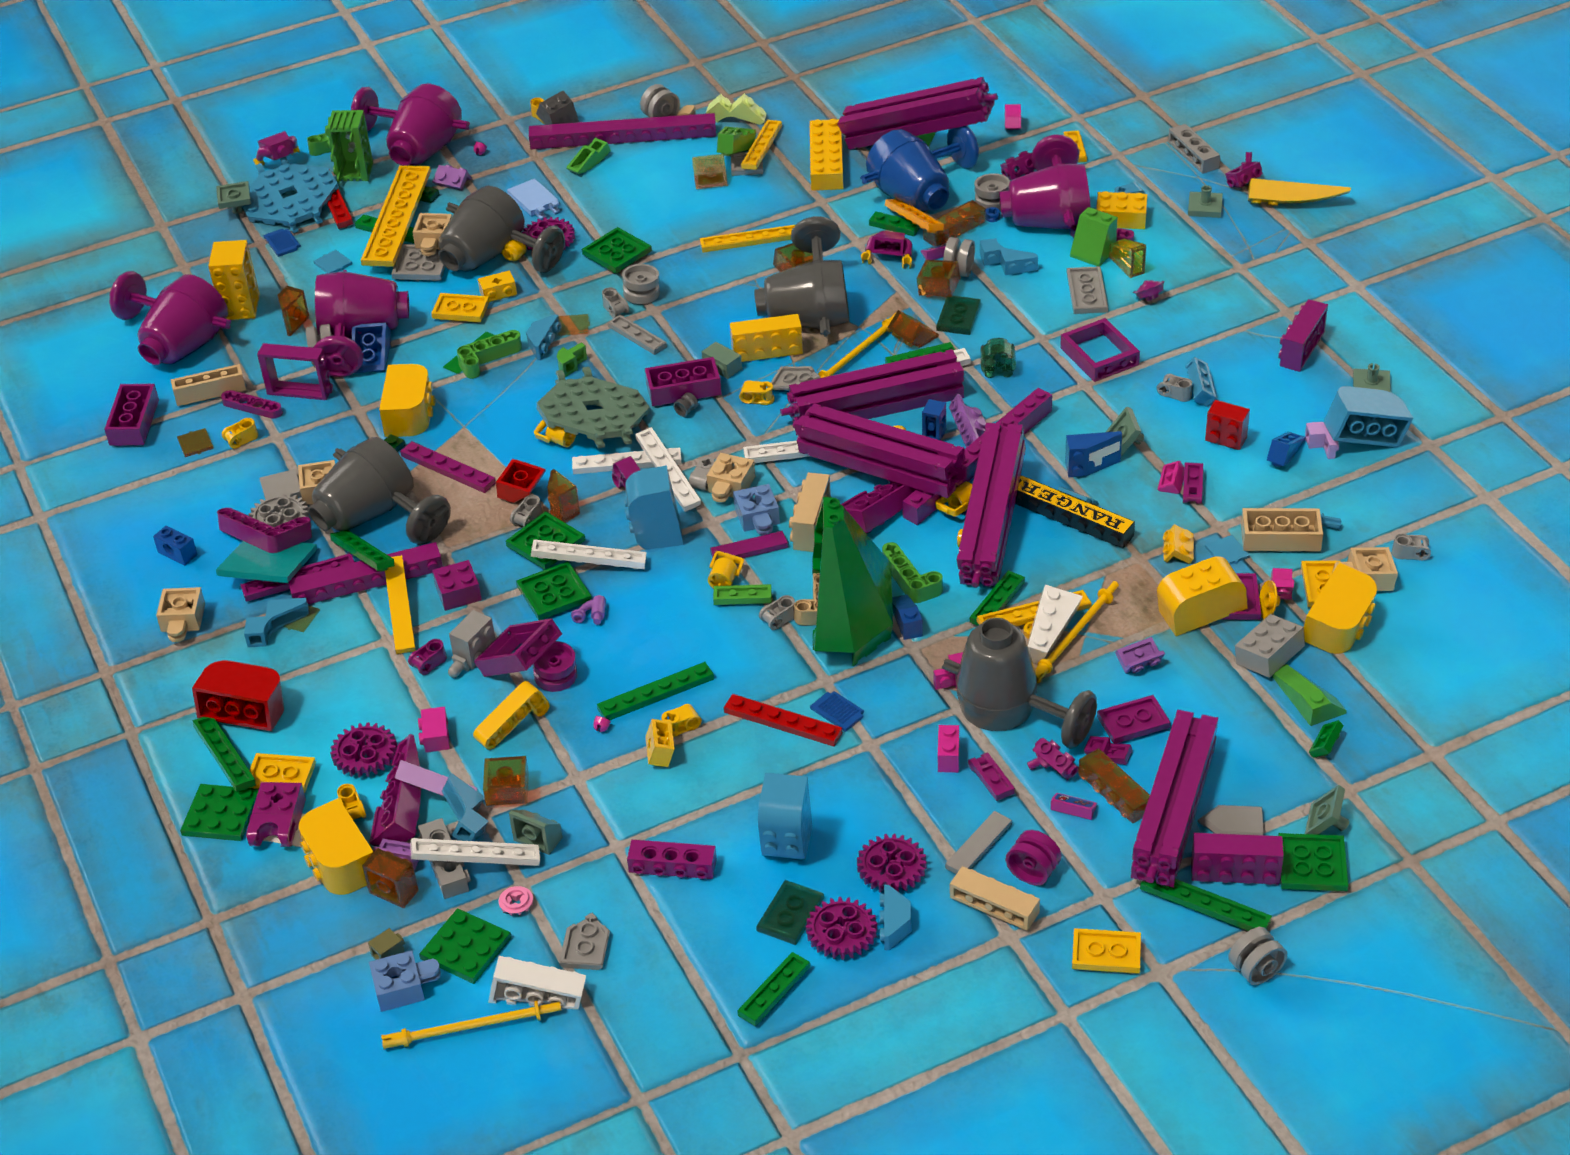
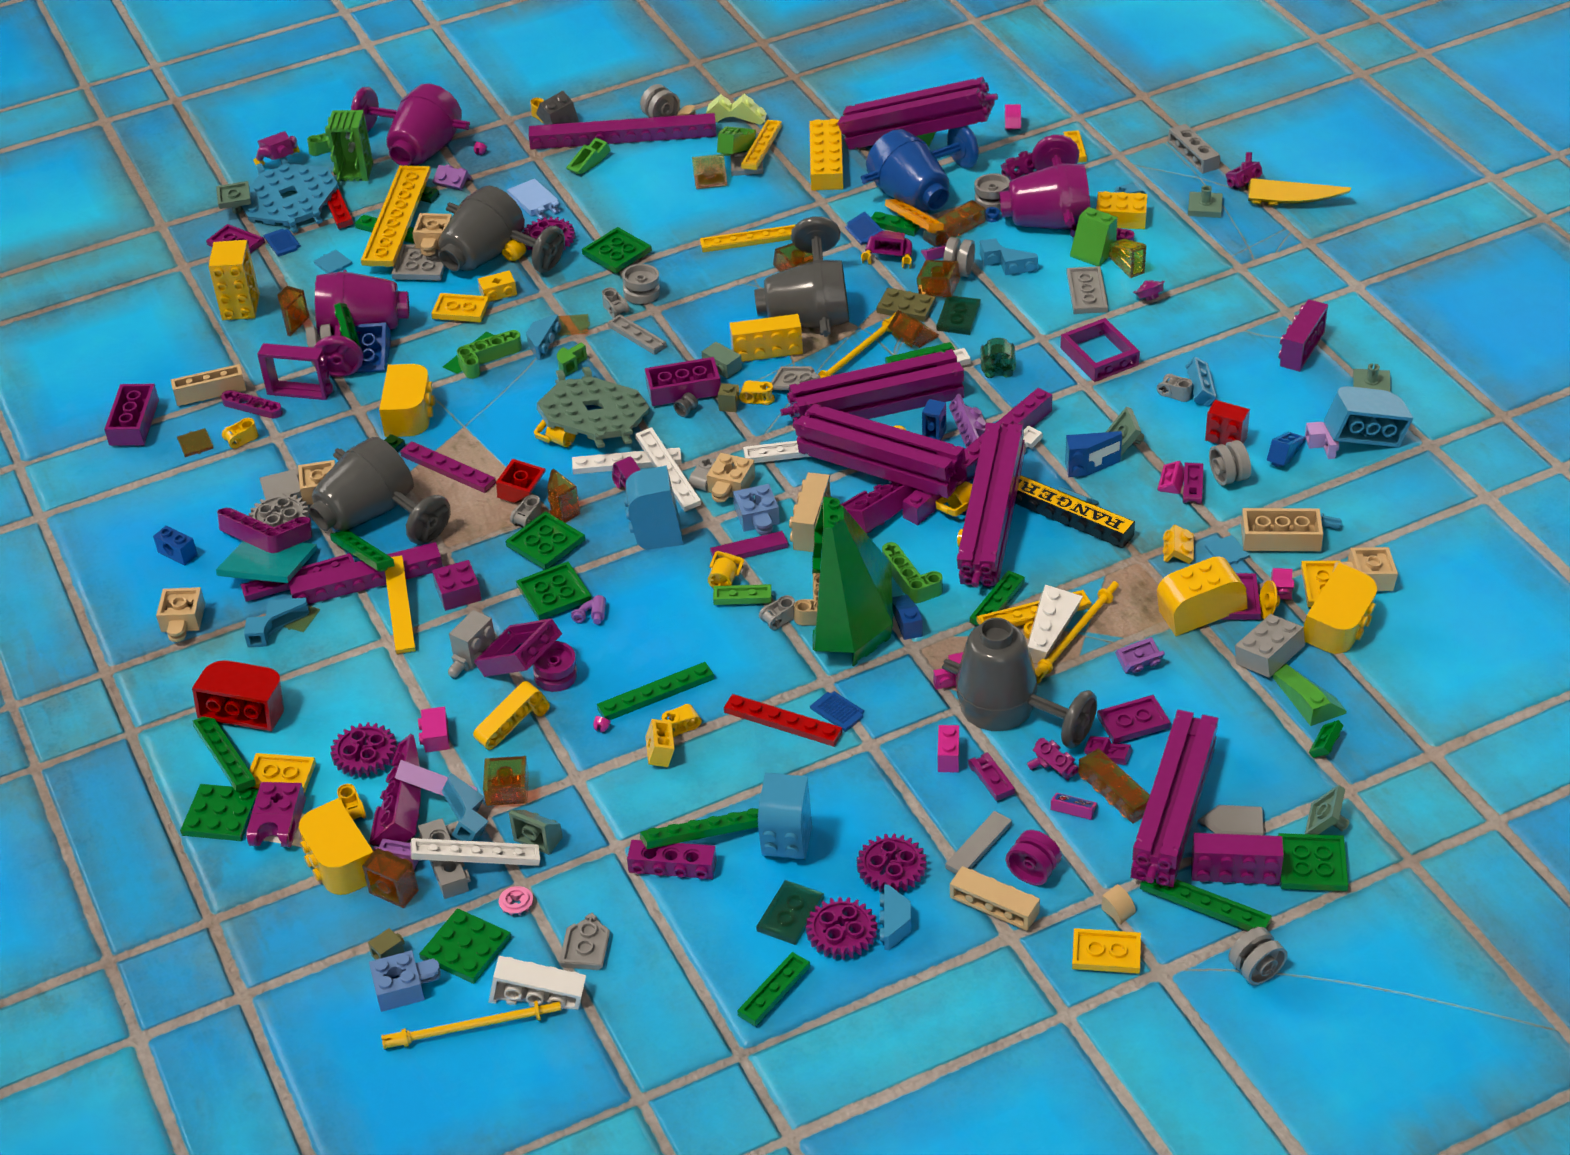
(179, 318): magenta piece -> none
(232, 233): none -> magenta tile
(346, 322): none -> green plate
(429, 657): magenta piece -> none
(588, 554): white plate -> none
(700, 828): none -> green plate
(728, 397): none -> olive brick
(862, 228): none -> blue window
(910, 303): none -> olive plate
(1031, 437): none -> white plate
(1118, 904): none -> tan brick
(1229, 462): none -> light grey wheel
(1409, 546): light grey piece -> none

